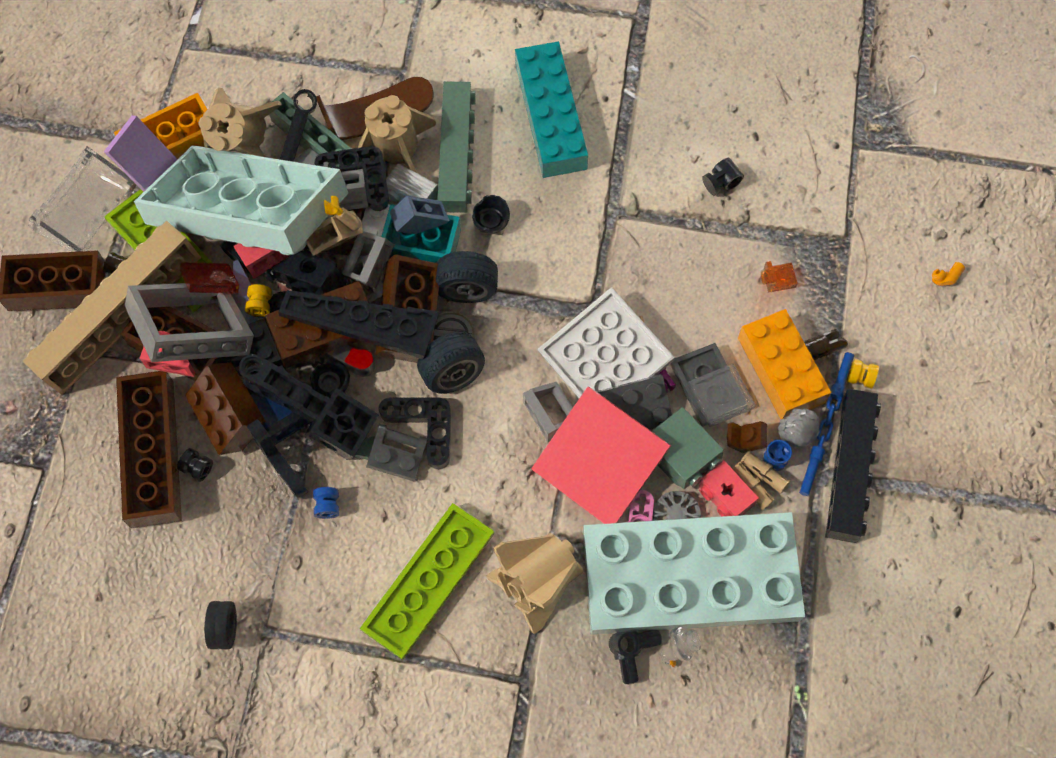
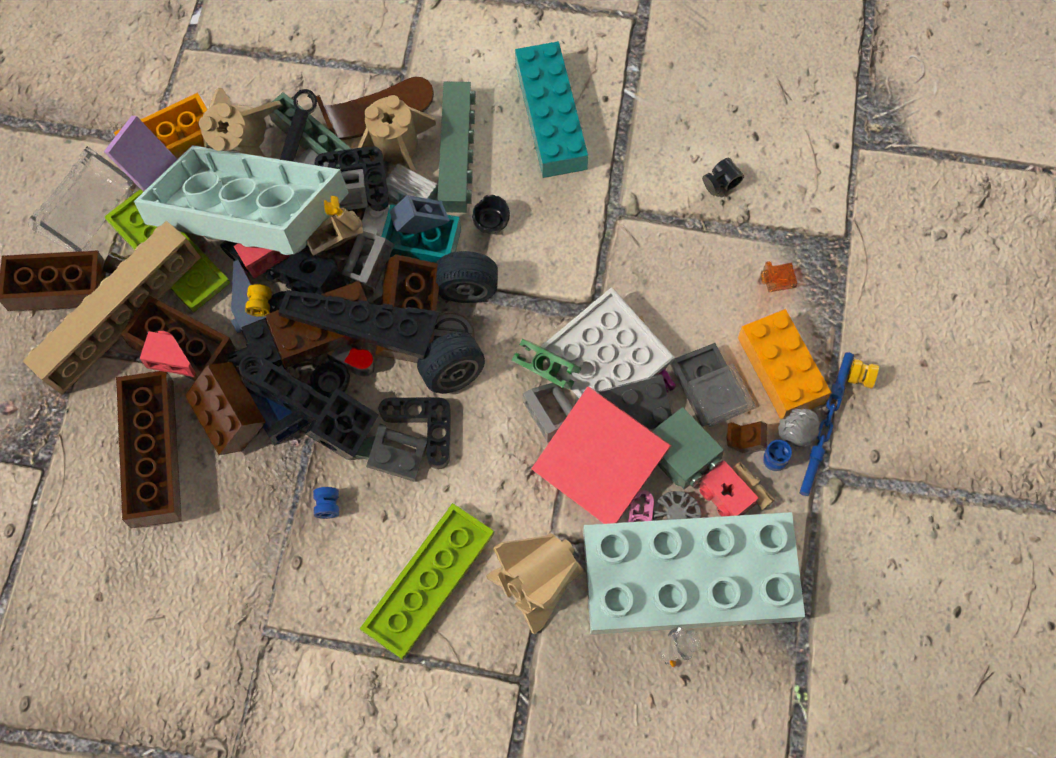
(186, 345): light grey window -> none
(197, 466): black wheel -> none
(209, 277): clear red tile -> none
(220, 625): black tyre -> none
(270, 451): black beam -> none
(537, 364): none -> green piece
(636, 642): black axle -> none
(765, 472): tan pin -> none
(825, 344): dark brown hinge -> none
(852, 466): black brick -> none
(944, 278): light orange arm -> none

